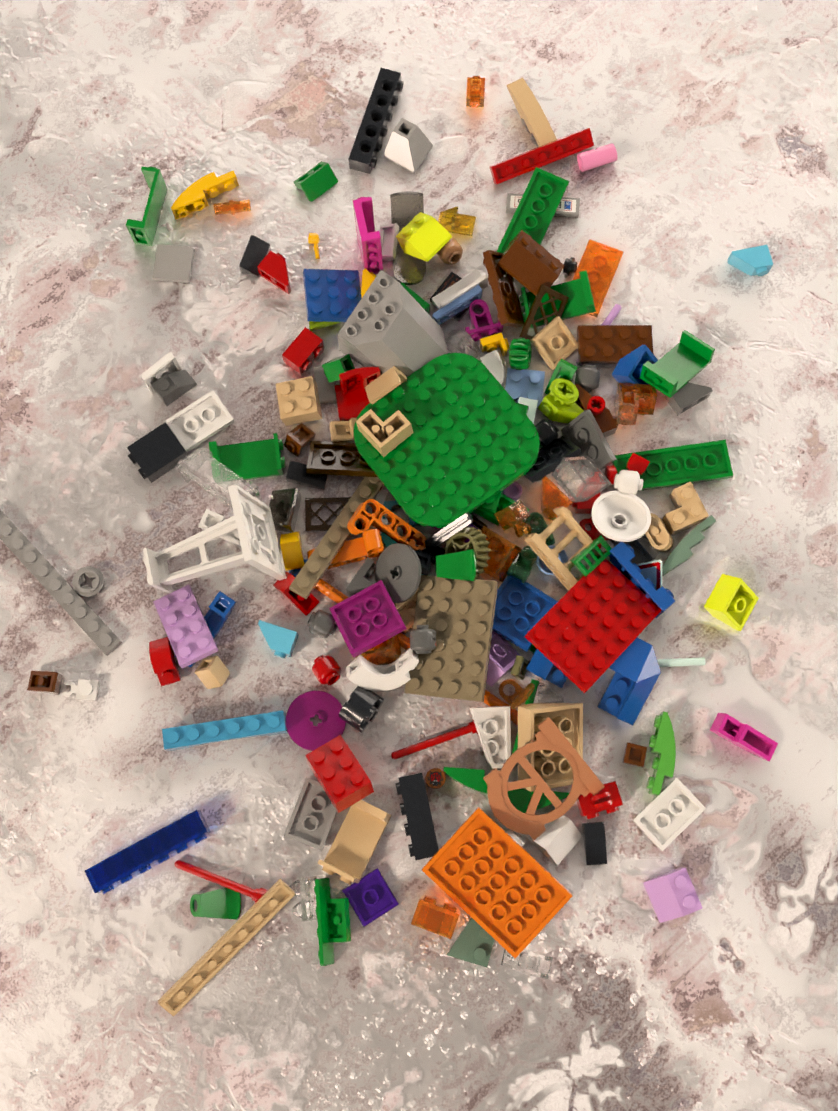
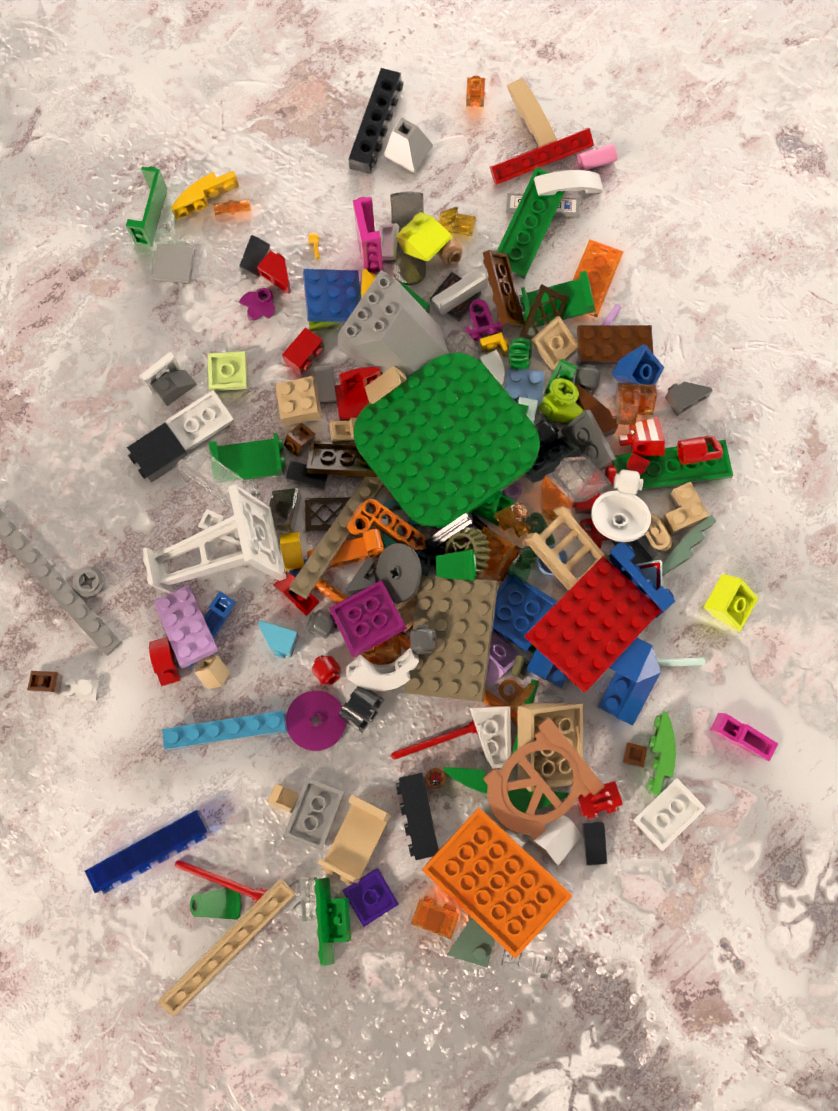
(227, 371): none -> yellowish green plate
(257, 306): none -> magenta plate
(283, 798): none -> tan panel
(316, 181): green panel -> none
(337, 366): green brick -> none
(339, 773): red brick -> none
(386, 434): tan brick -> none
(457, 305): medium blue tile -> none
(530, 263): reddish brown slope -> none
(568, 181): none -> white slope
(570, 266): black plate -> none
(597, 399): red bush -> none
(597, 560): green slope -> none
(645, 437): none -> red torso
(672, 895): lavender slope -> none
(678, 365): green panel -> none
(695, 450): none -> red piece
(752, 260): medium azure slope -> none

